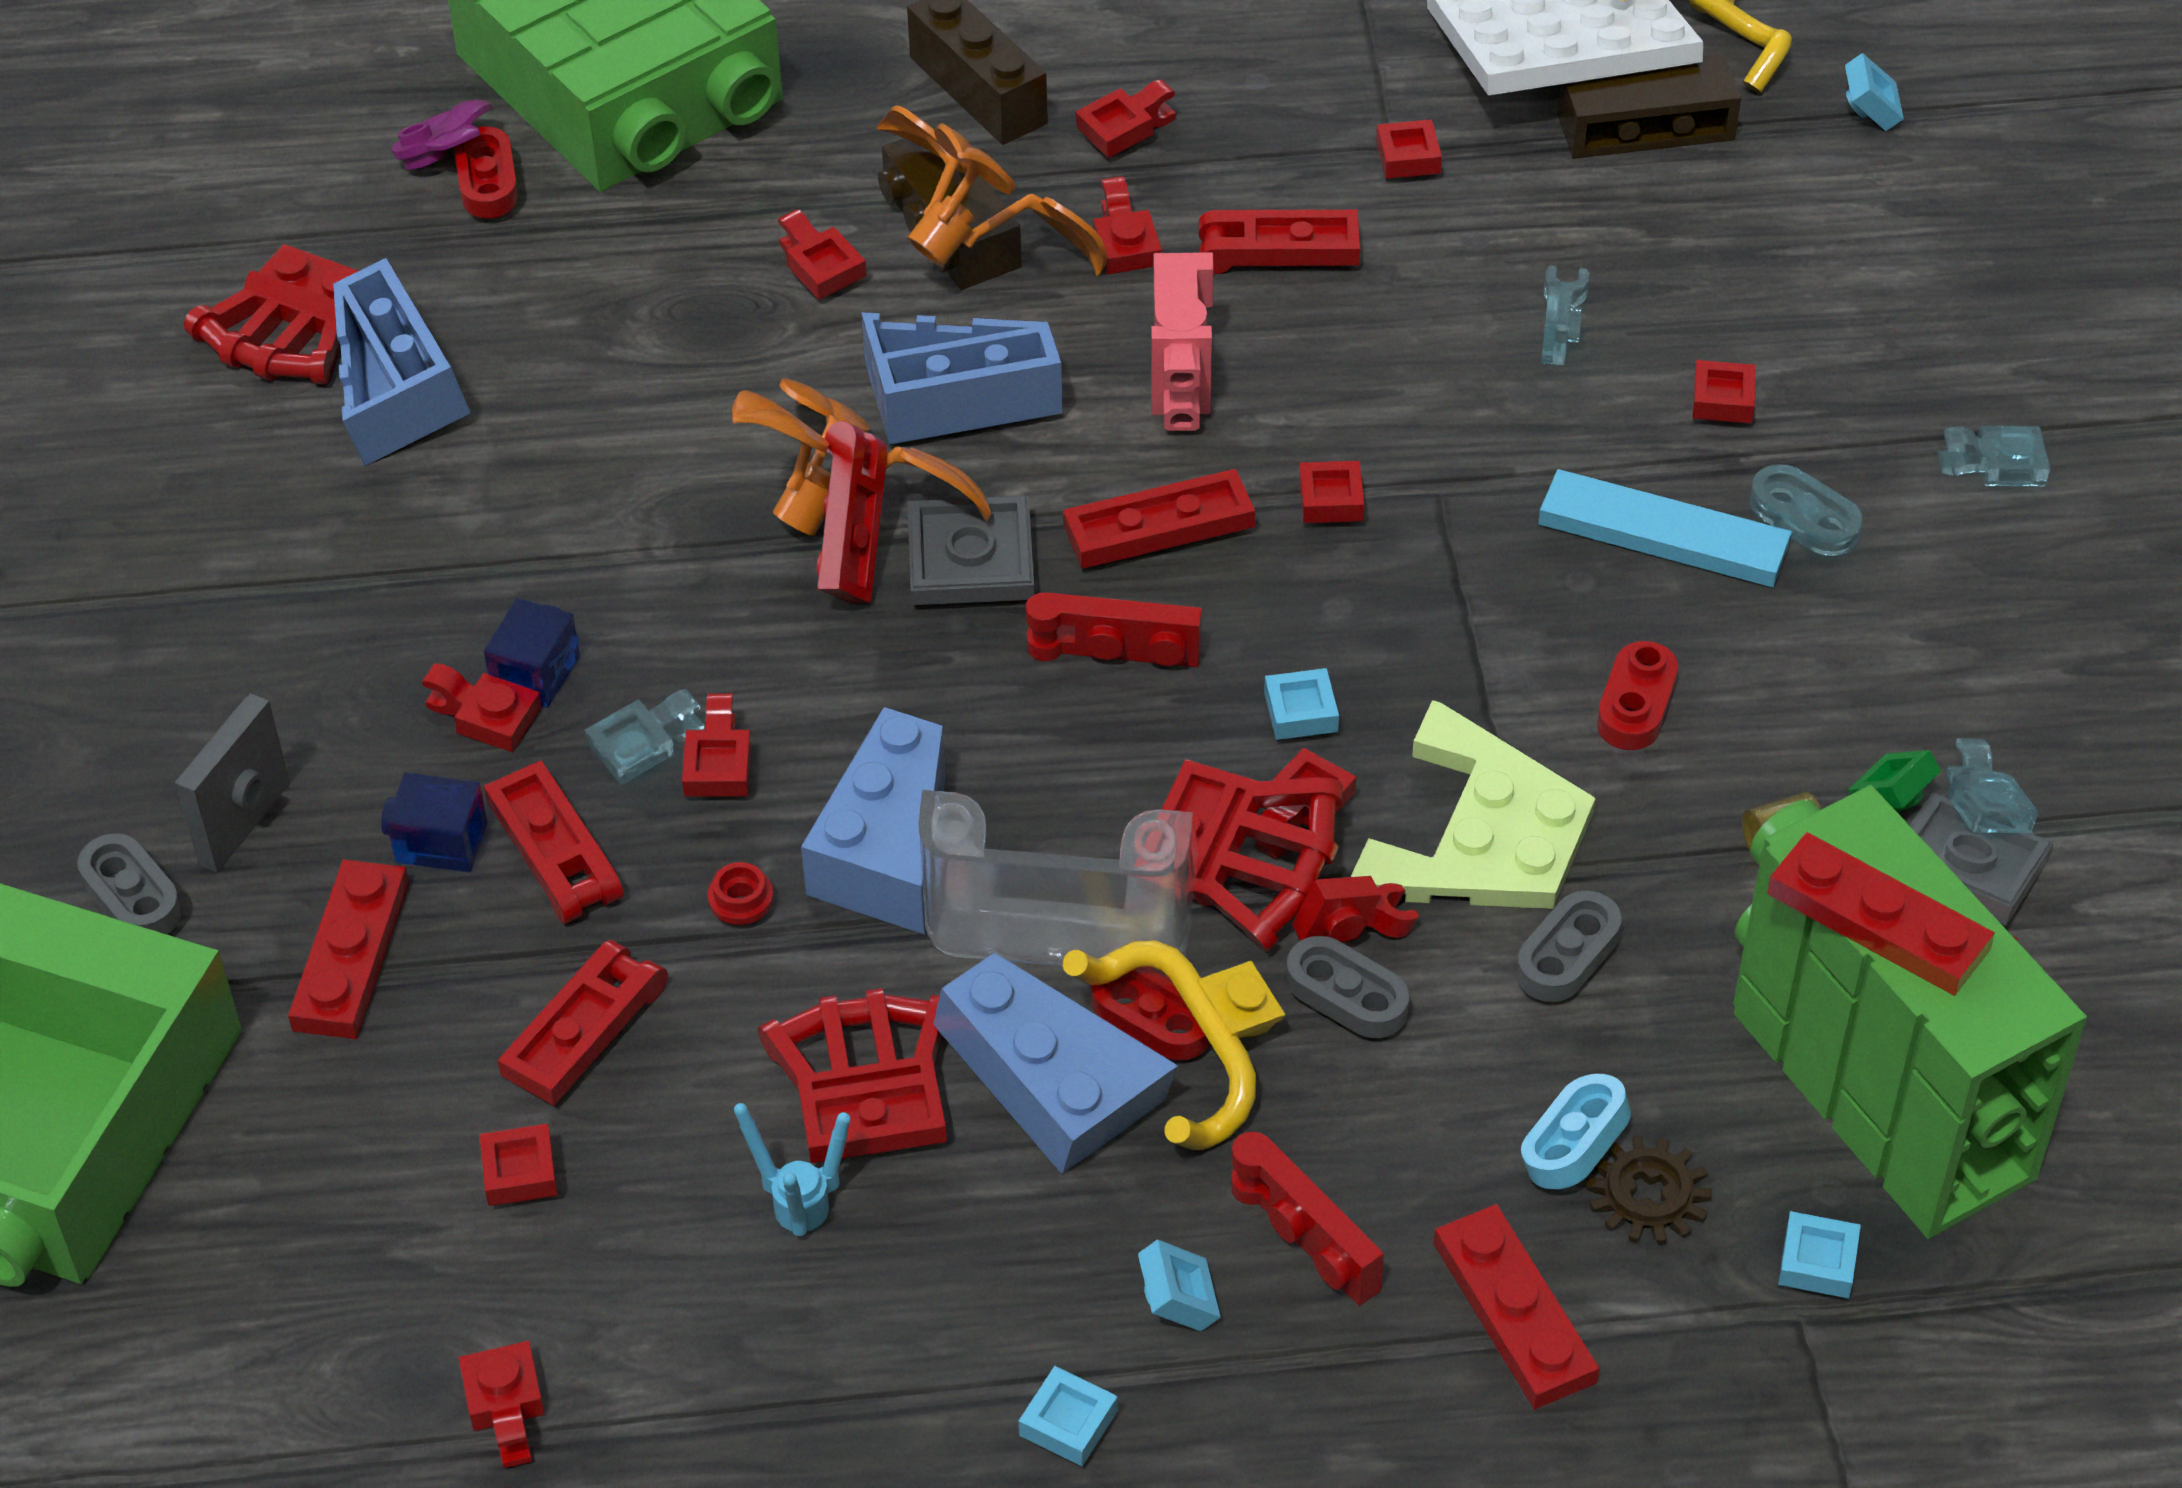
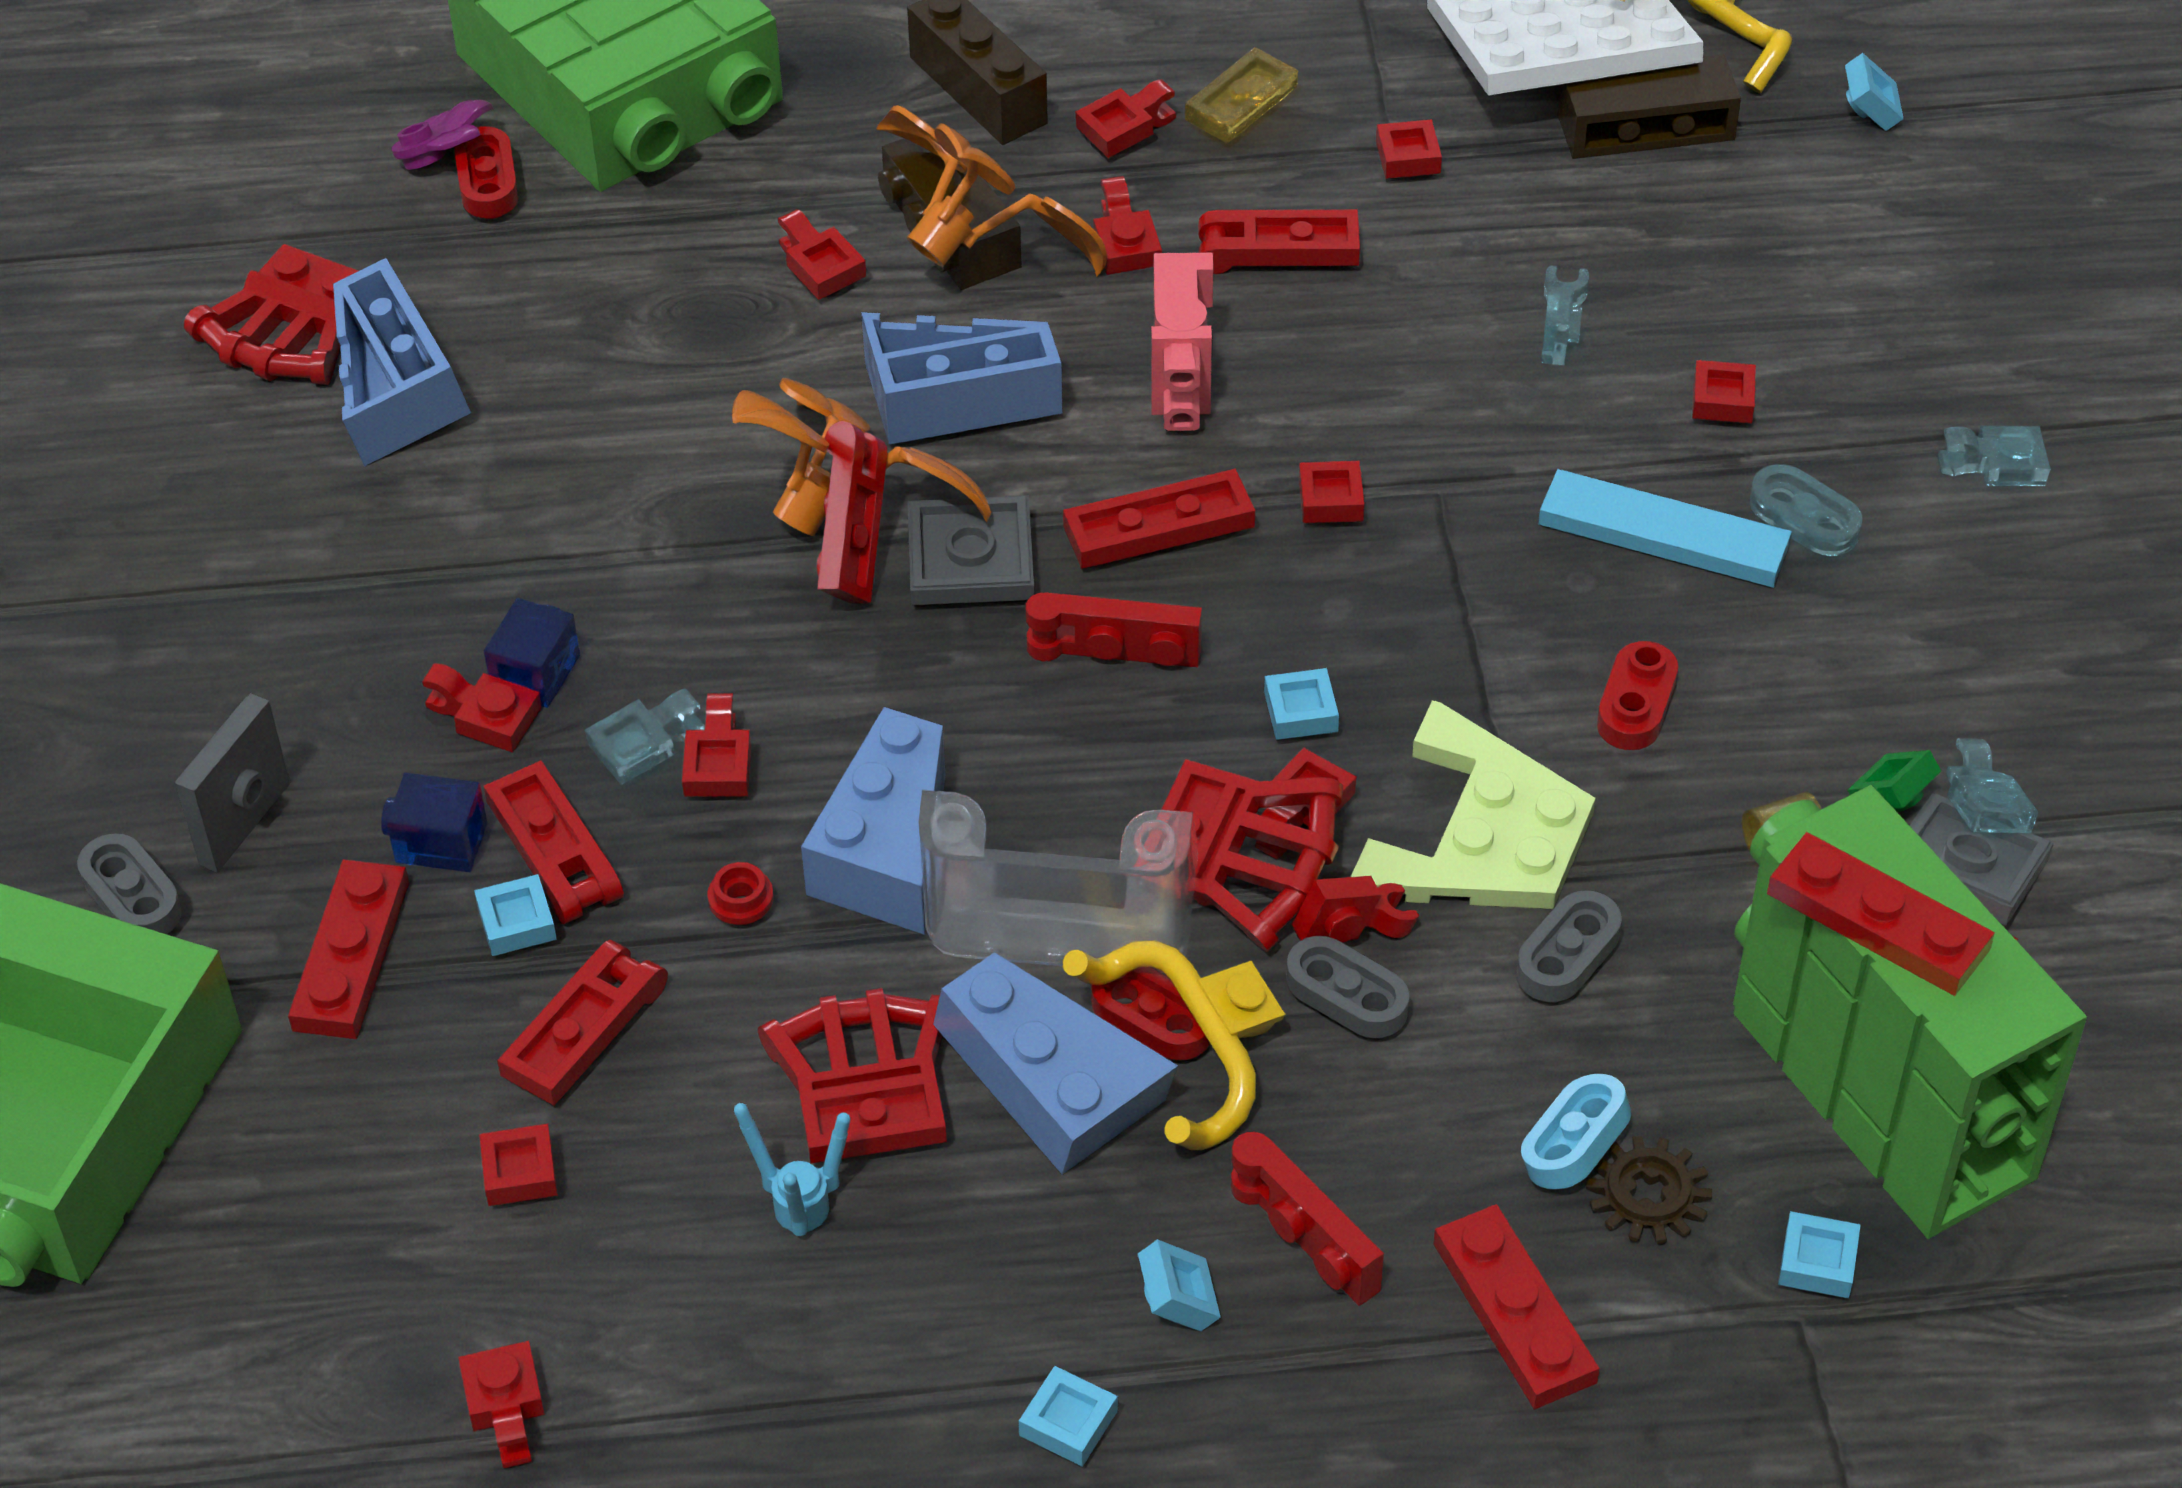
(515, 915): none -> medium azure plate
(1241, 95): none -> clear yellow plate

